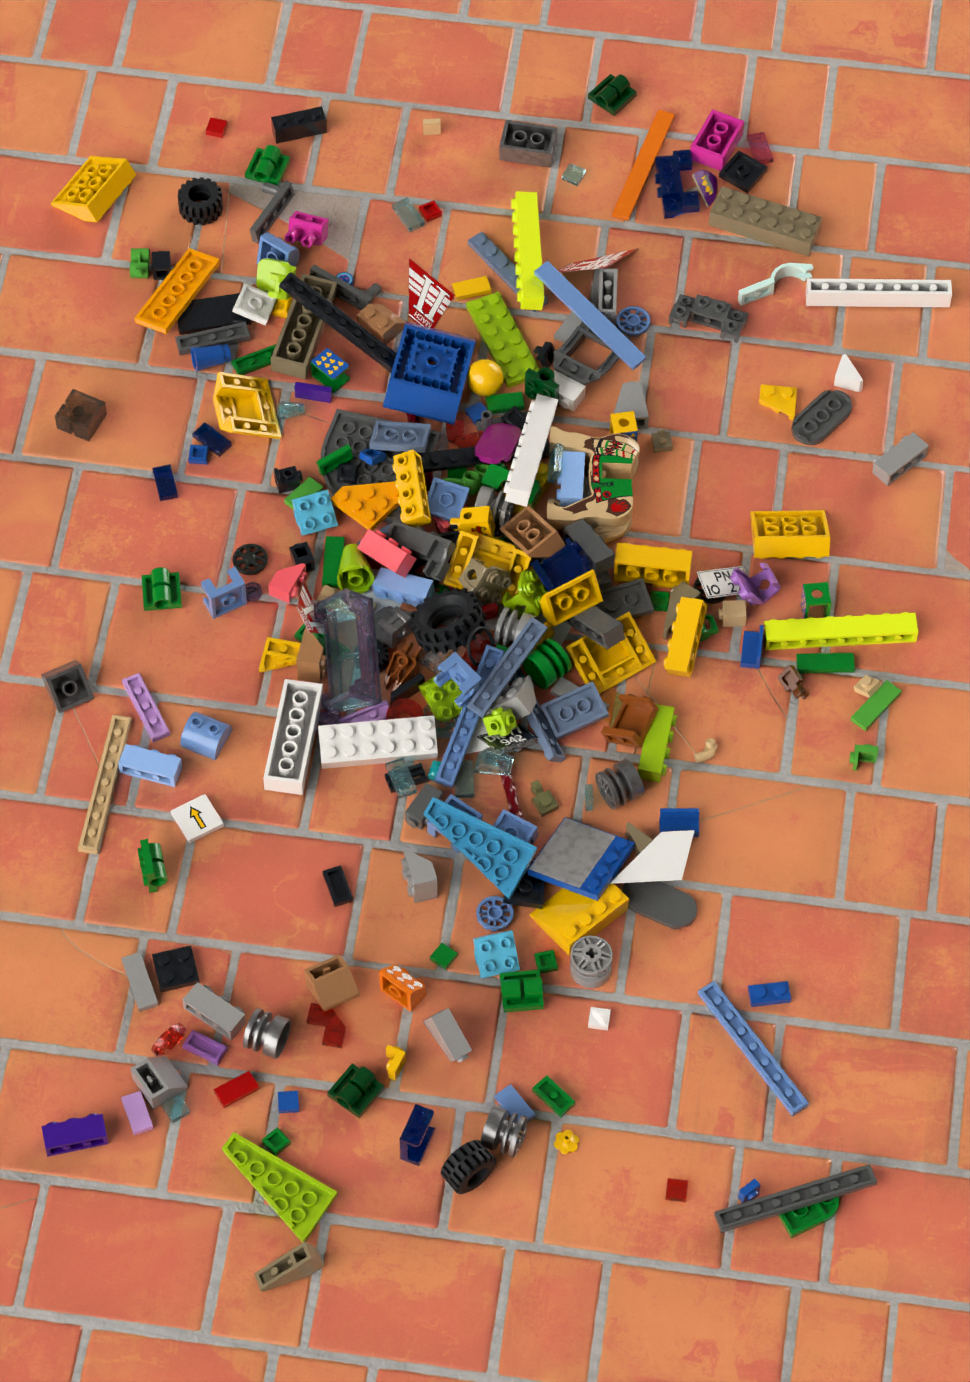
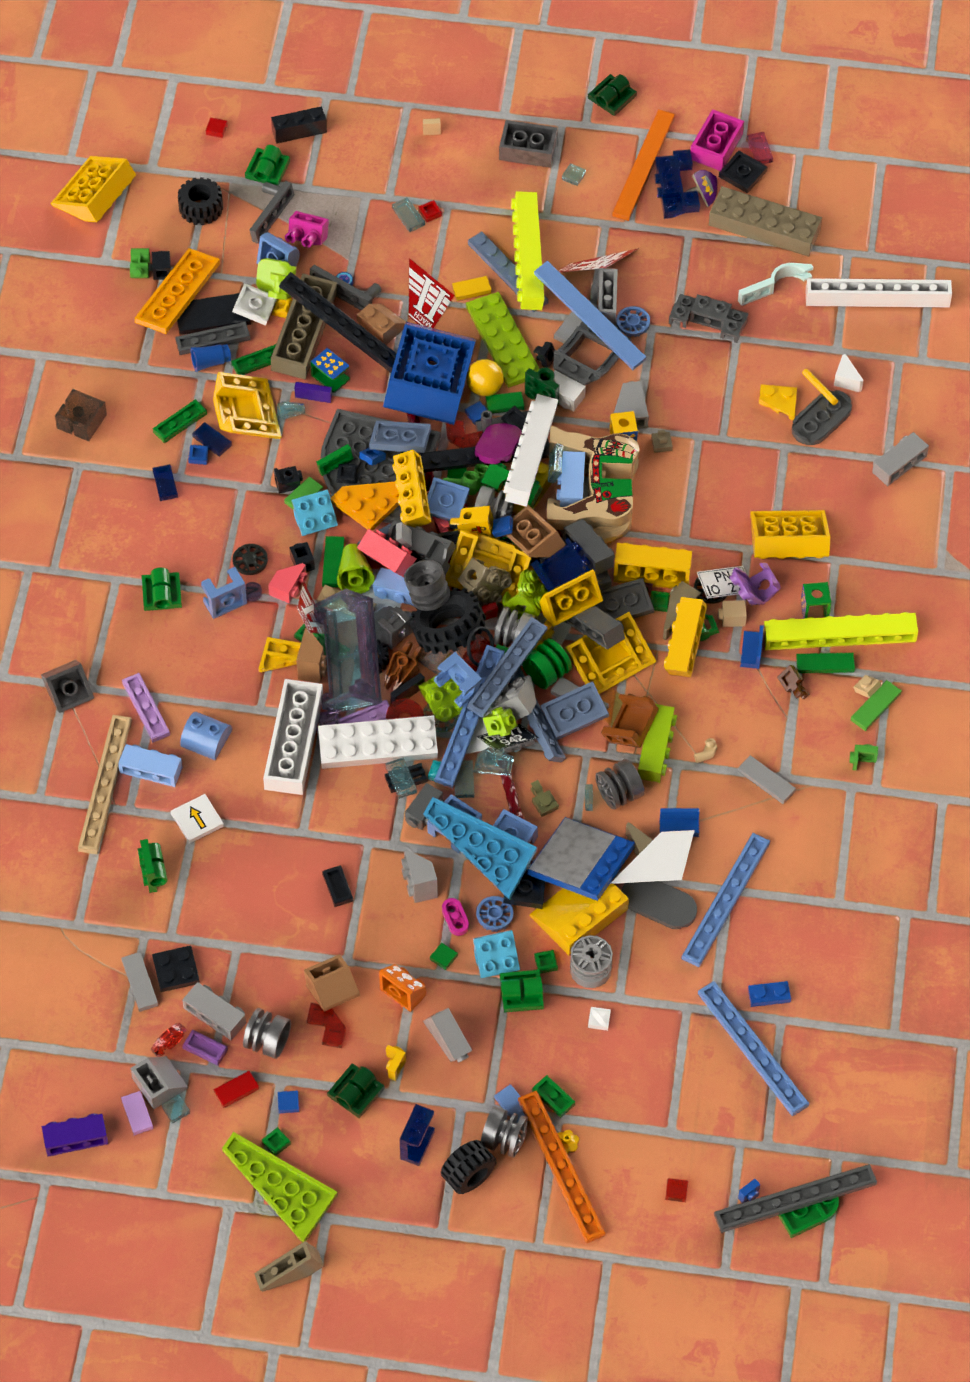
(179, 421): none -> green tile
(404, 535): none -> light grey tile
(427, 585): none -> flat silver wheel
(455, 918): none -> dark pink plate
(502, 526): none -> blue tile
(561, 1167): none -> orange tile
(725, 900): none -> medium blue tile
(766, 779): none -> light grey tile
(821, 388): none -> yellow bar

